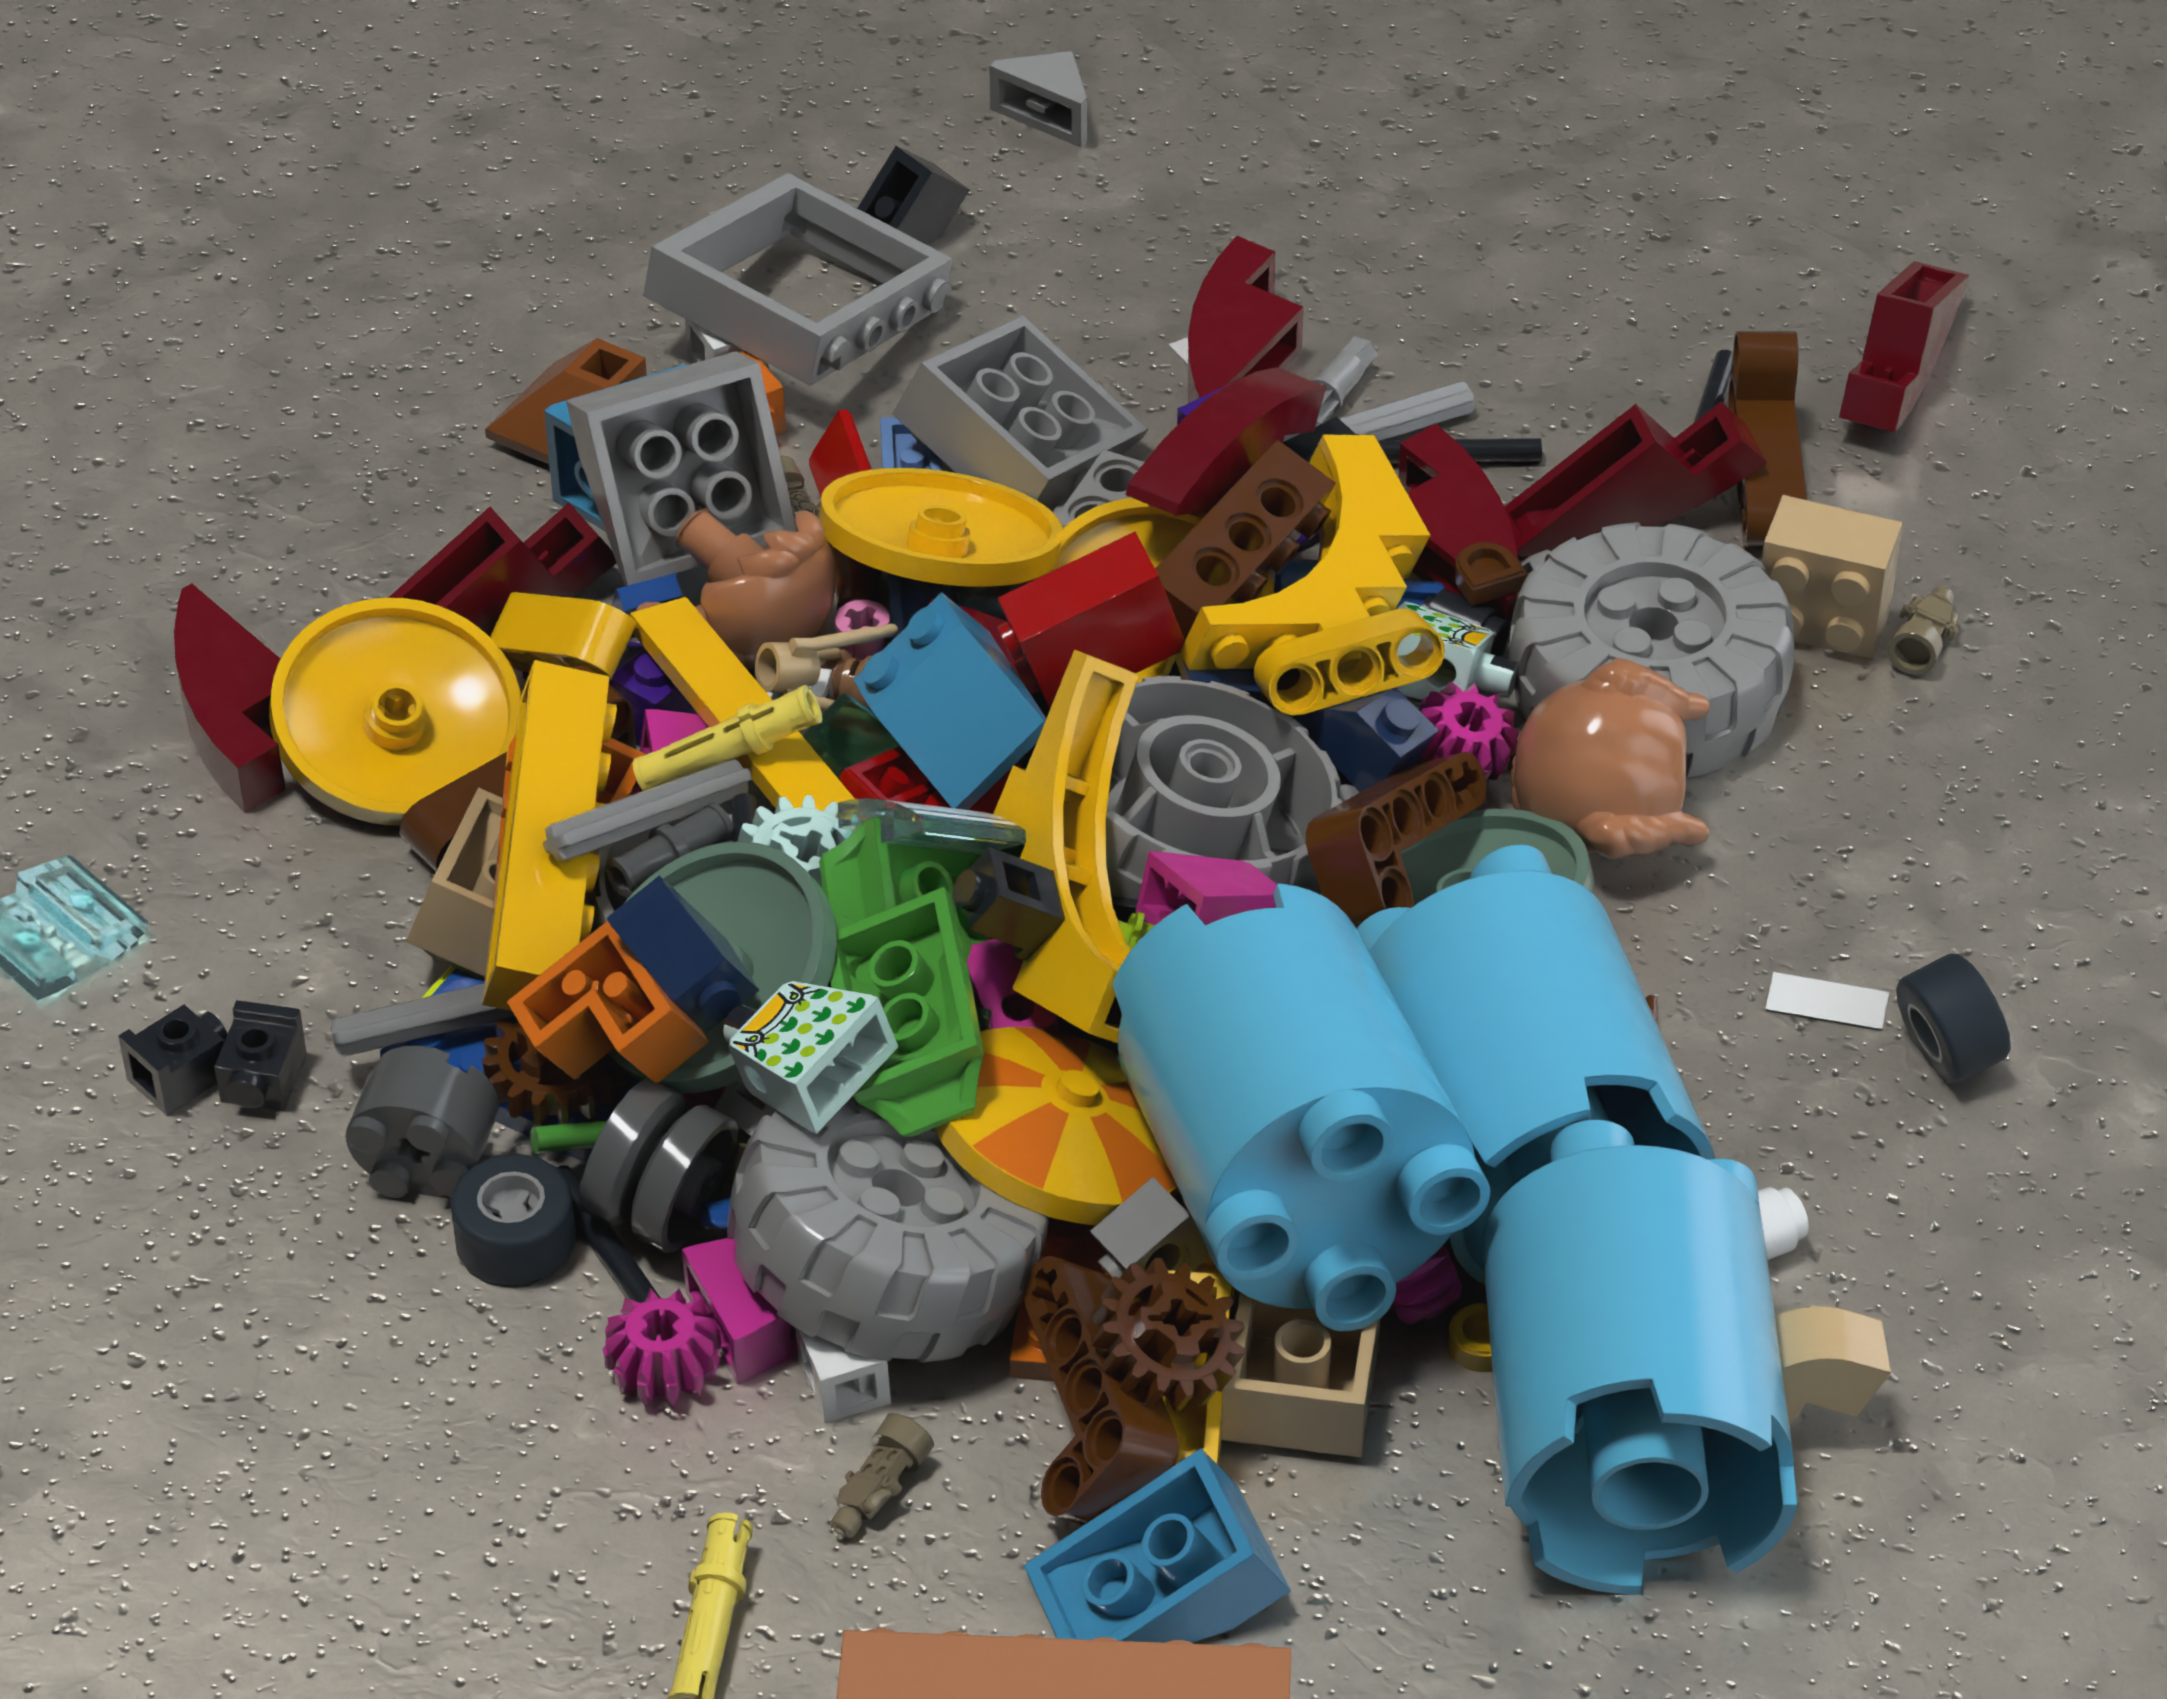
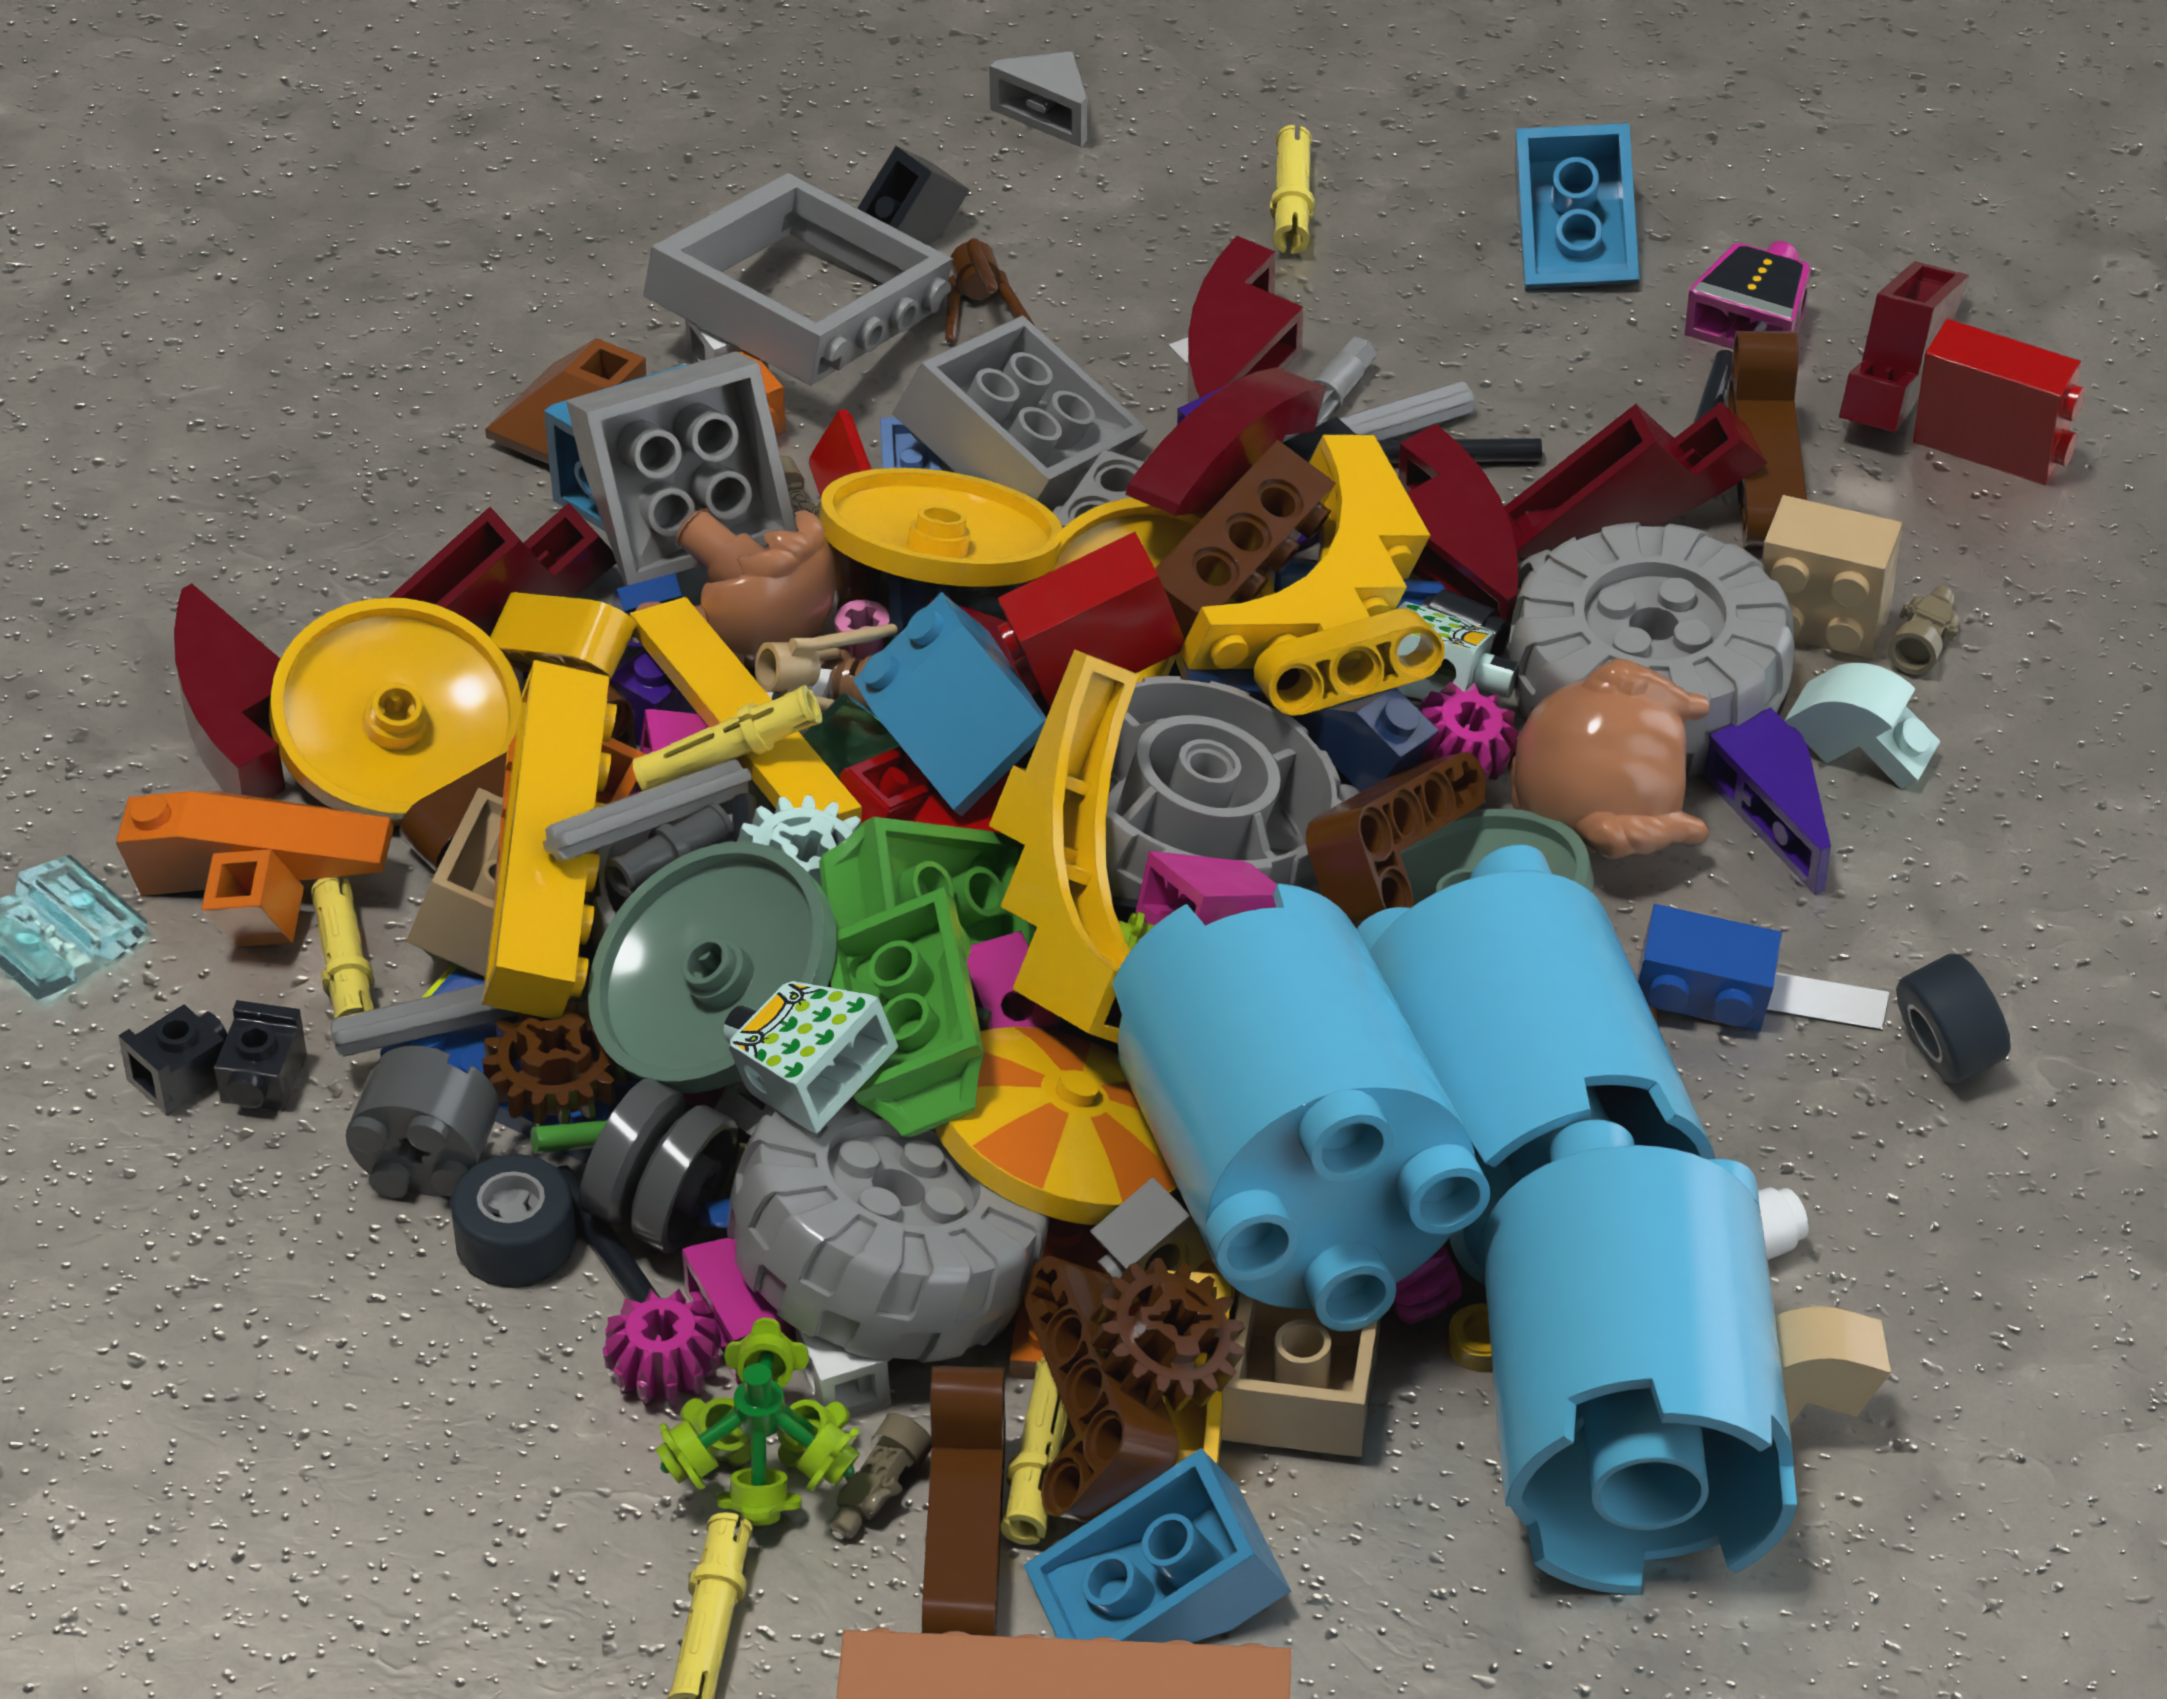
(173, 837): none -> orange wedge
(252, 898): none -> orange brick
(347, 971): none -> light yellow pin
(605, 1001): orange brick -> none
(683, 953): dark blue slope -> none
(720, 1430): none -> lime plant
(932, 825): clear light blue slope -> none
(965, 1500): none -> reddish brown beam
(978, 278): none -> reddish brown plant
(1010, 901): black brick -> none
(1040, 1444): none -> light yellow pin
(1292, 201): none -> light yellow pin
(1487, 572): reddish brown tile -> none
(1576, 206): none -> dark azure slope
(1708, 967): none -> blue brick
(1749, 293): none -> torso
(1771, 784): none -> dark purple slope
(1864, 709): none -> light aqua brick
(1998, 402): none -> red brick

